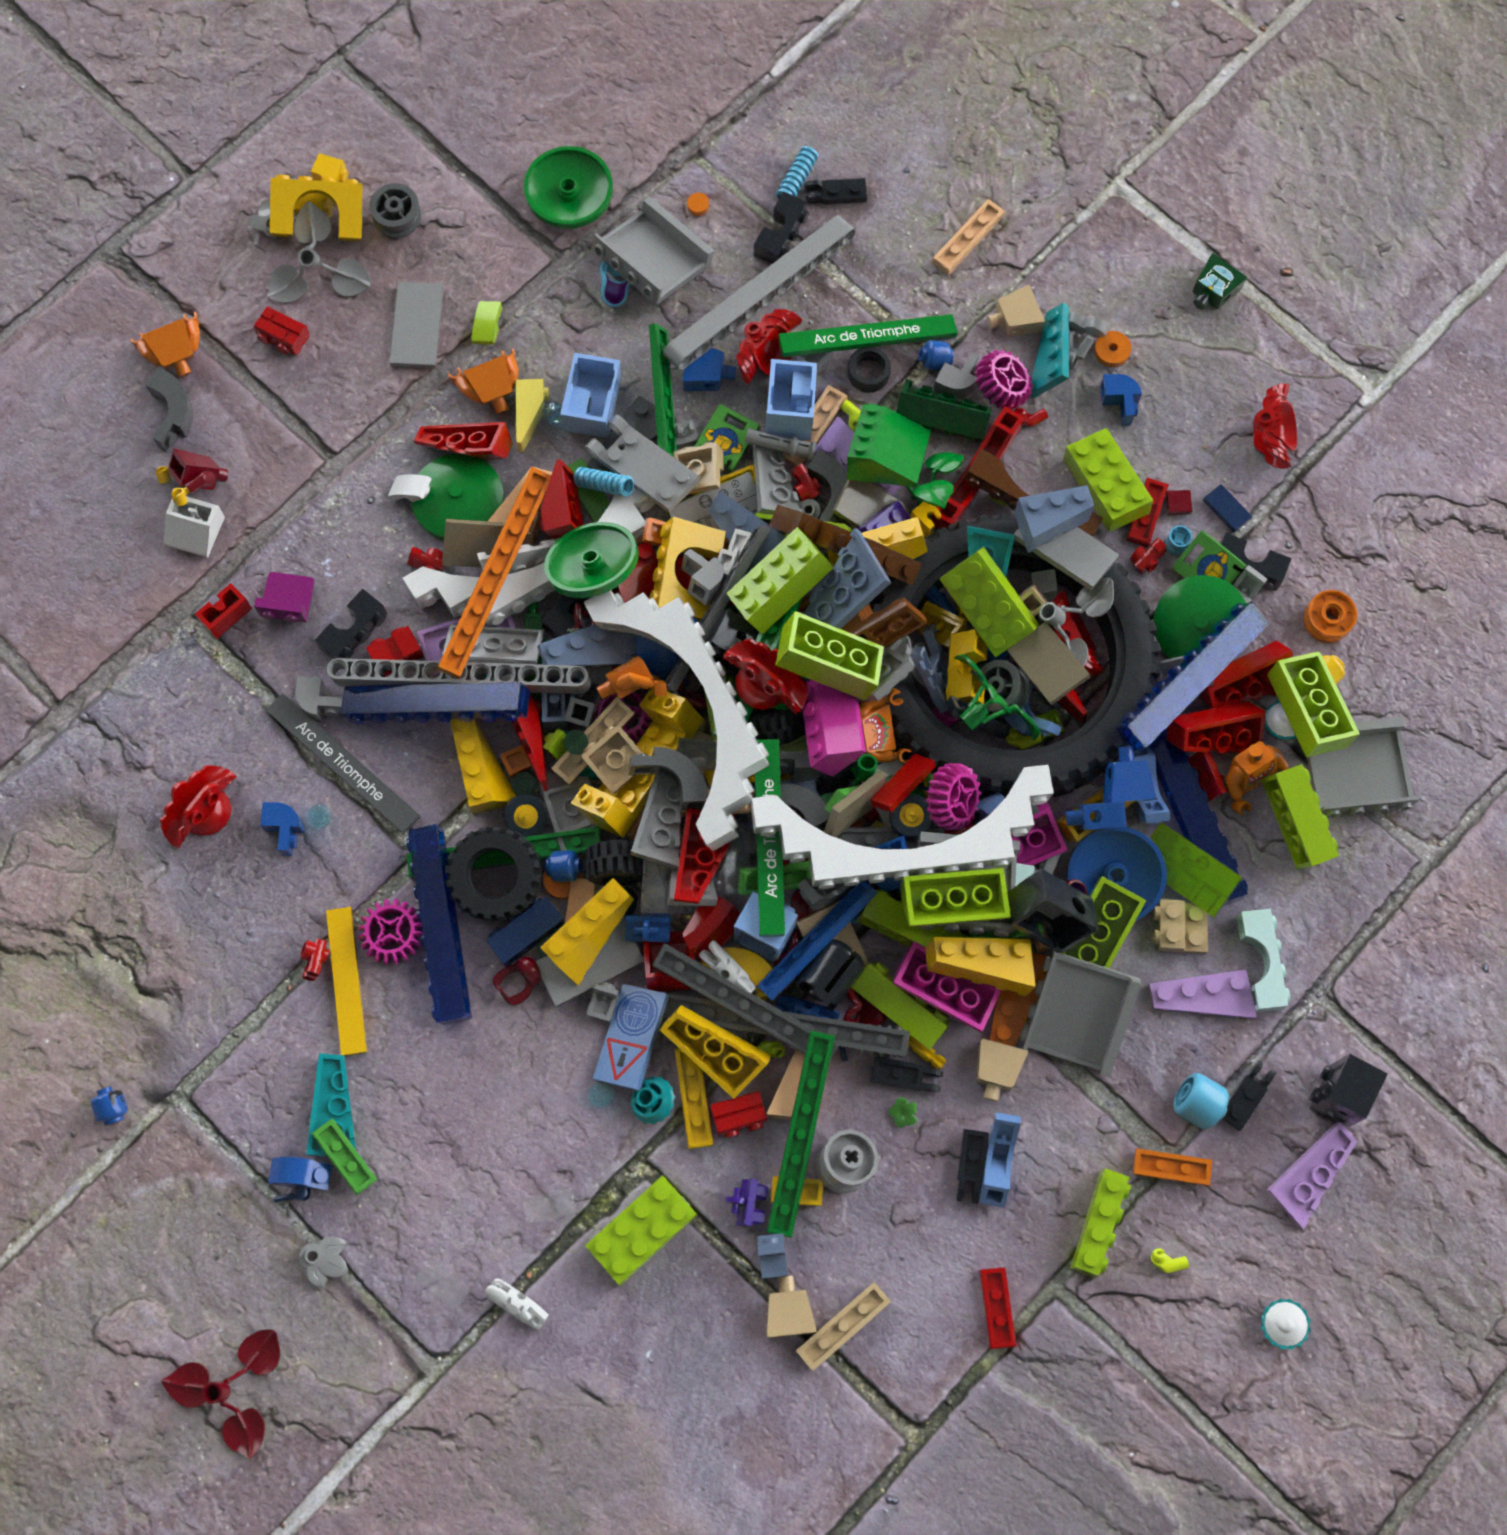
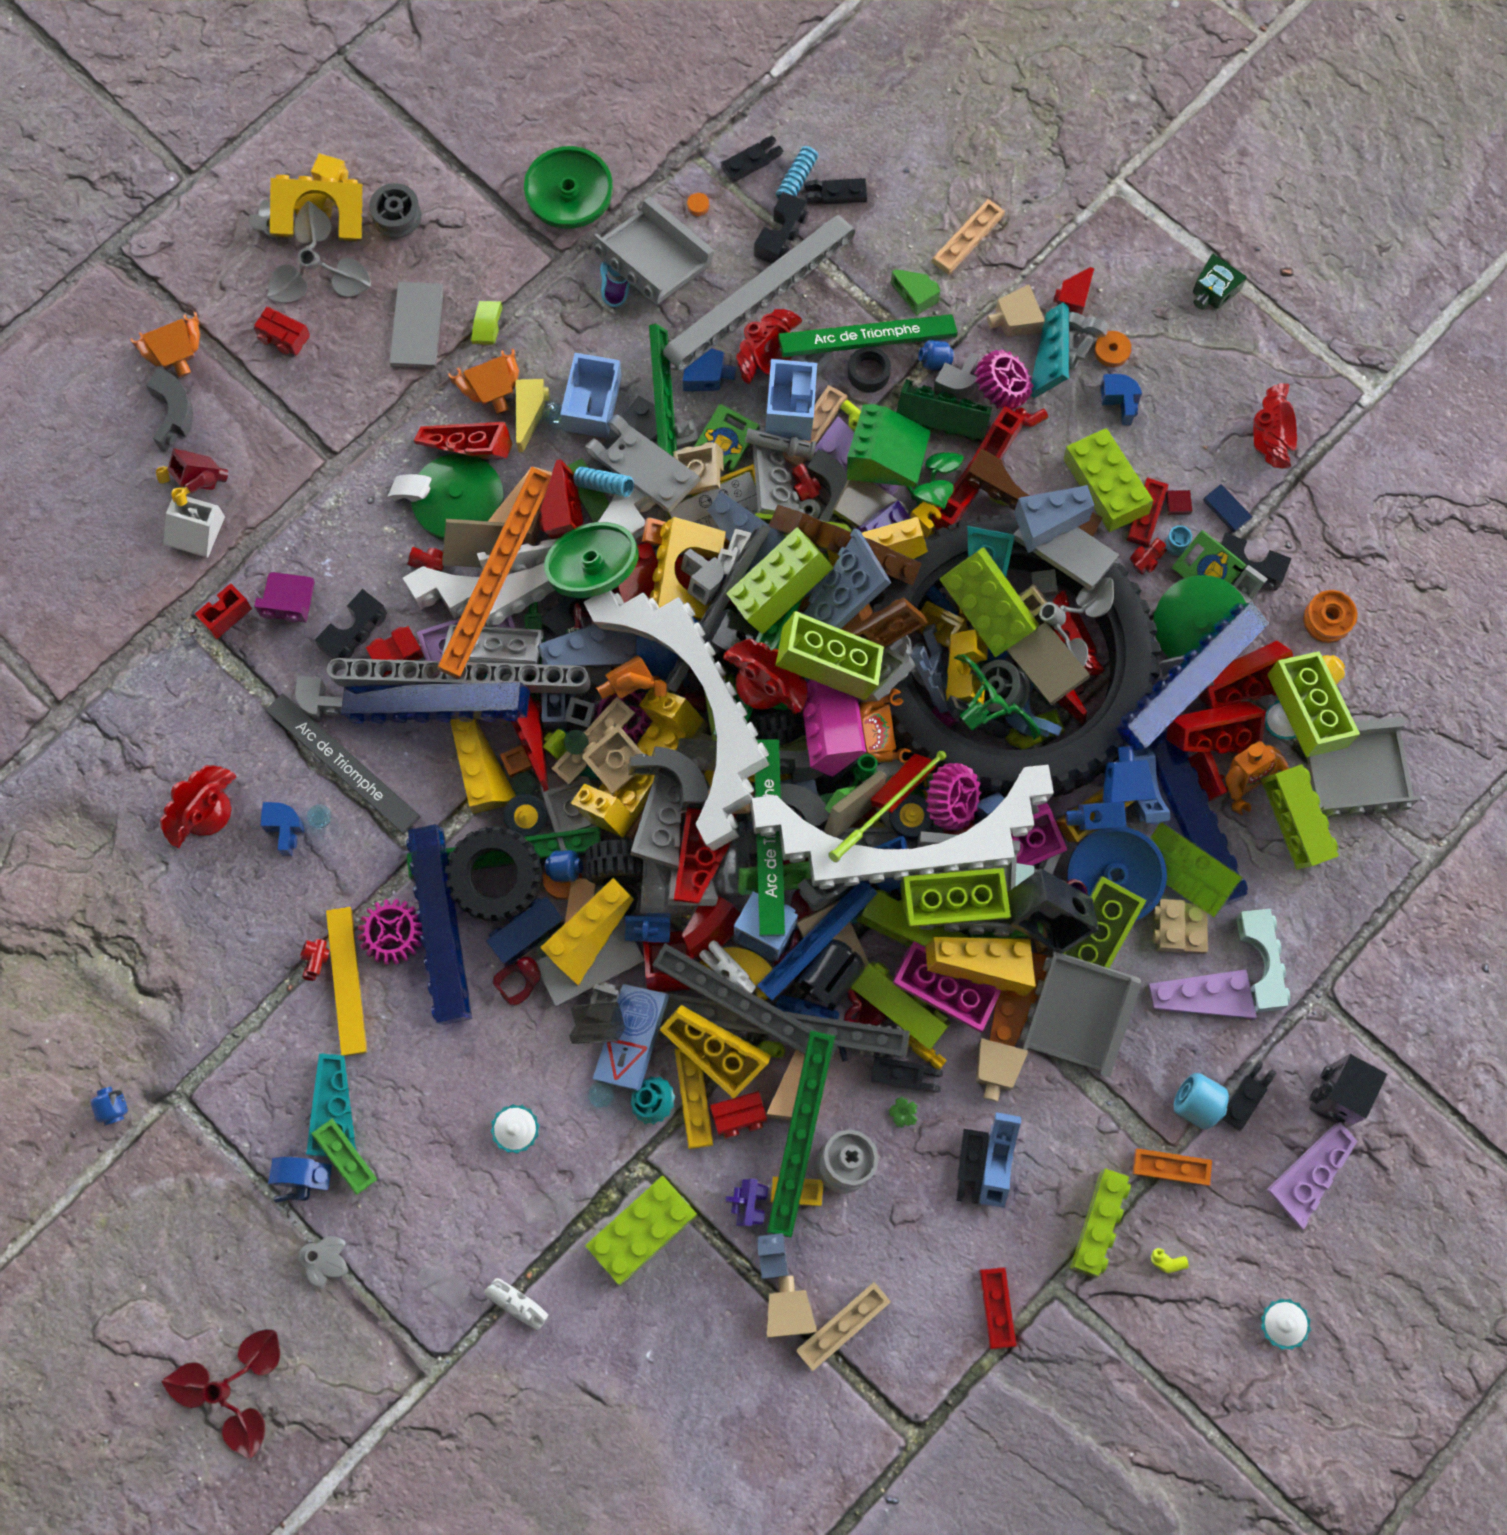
(515, 1128): none -> white piece
(597, 1023): none -> clear smoke panel
(751, 159): none -> black hinge
(836, 854): none -> lime piece
(915, 289): none -> bright green slope
(1075, 291): none -> red slope

